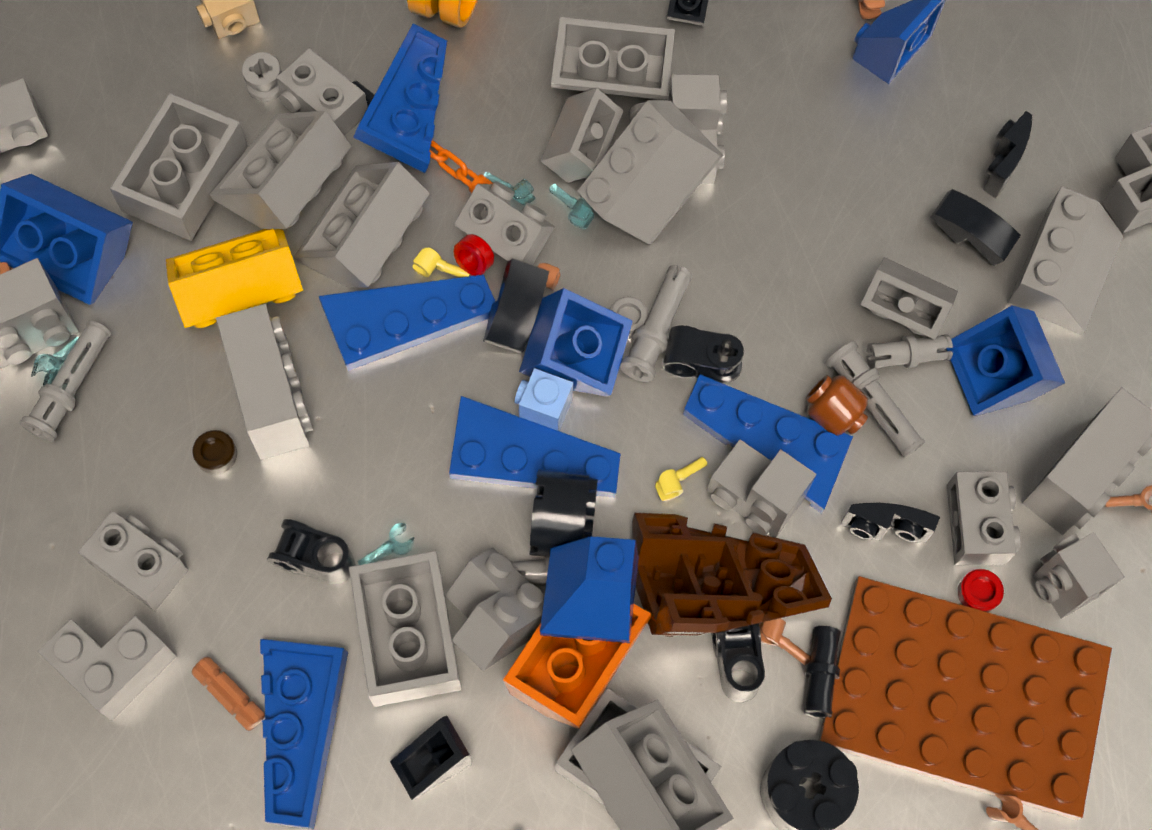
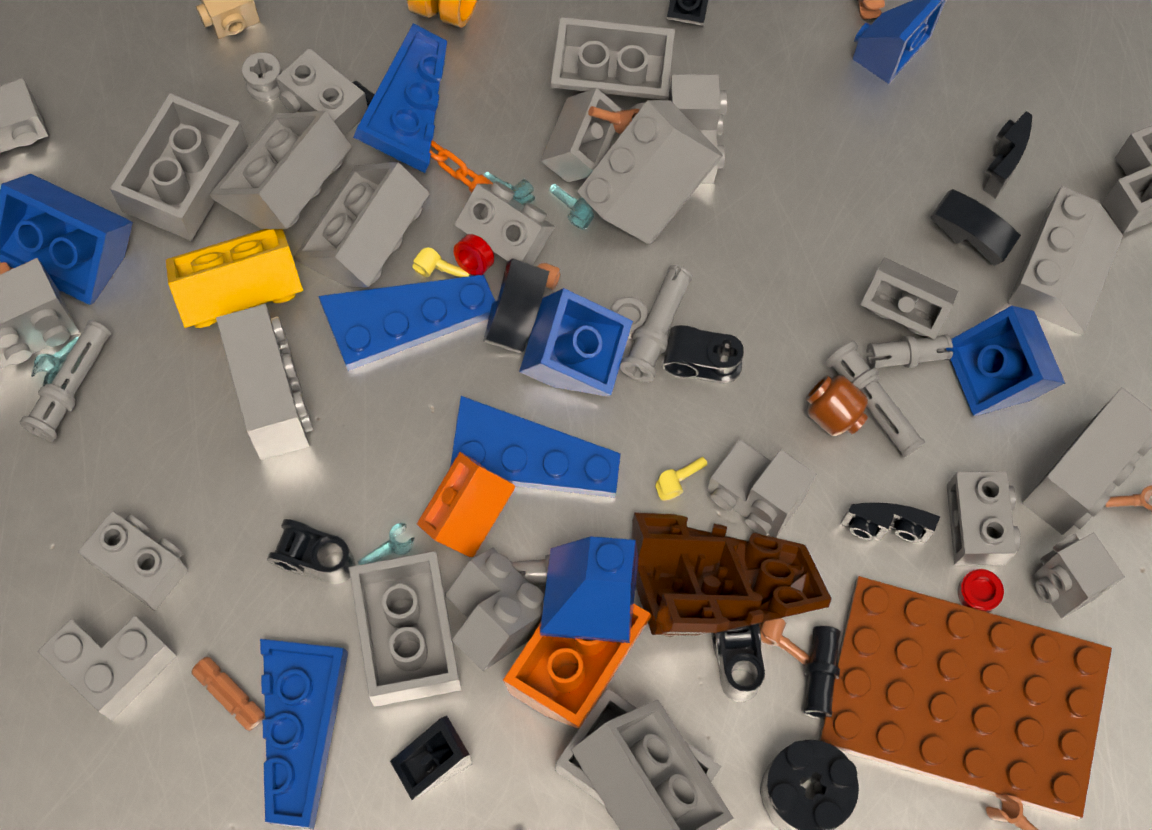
(214, 452): dark brown tile -> none
(465, 505): none -> orange panel
(544, 399): light blue brick -> none
(561, 510): black brick -> none
(619, 119): none -> nougat hand
(767, 428): blue wing -> none

